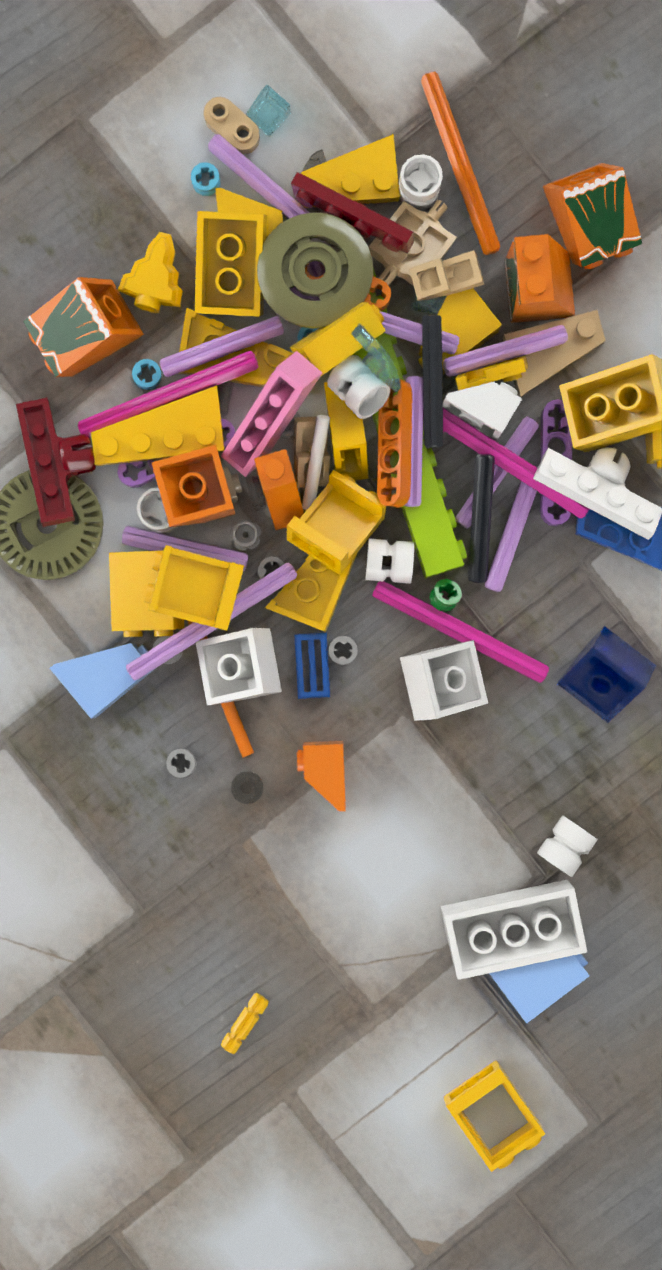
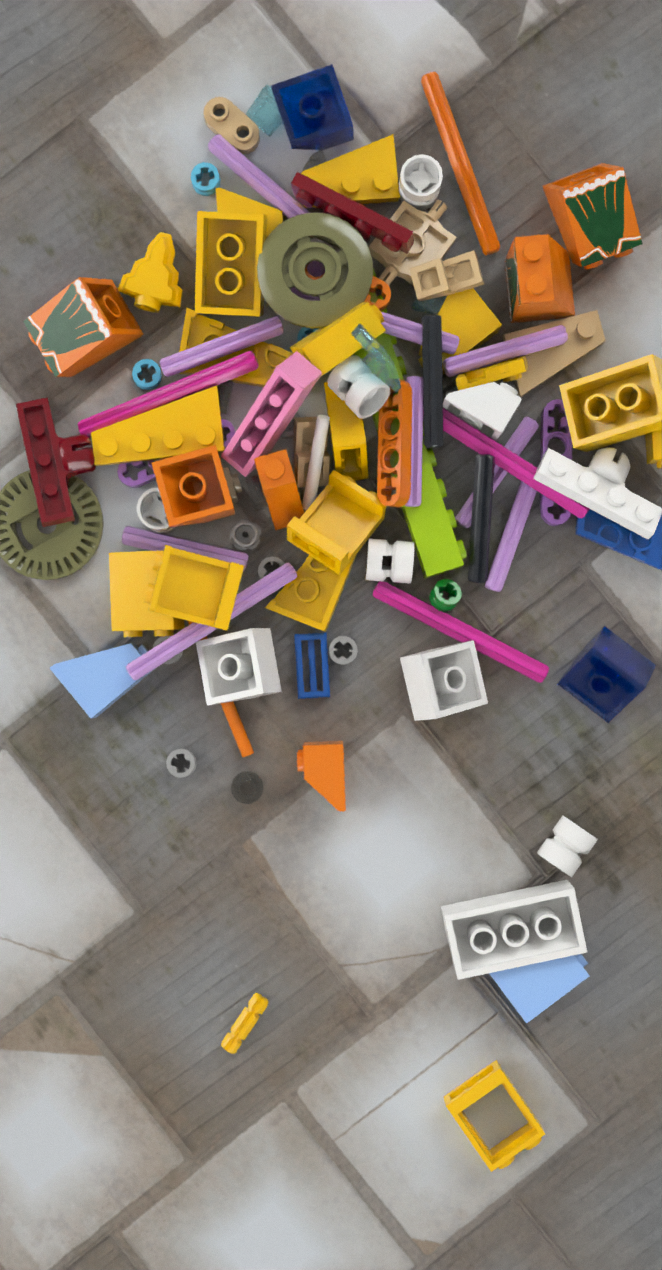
(314, 110): none -> clear blue slope

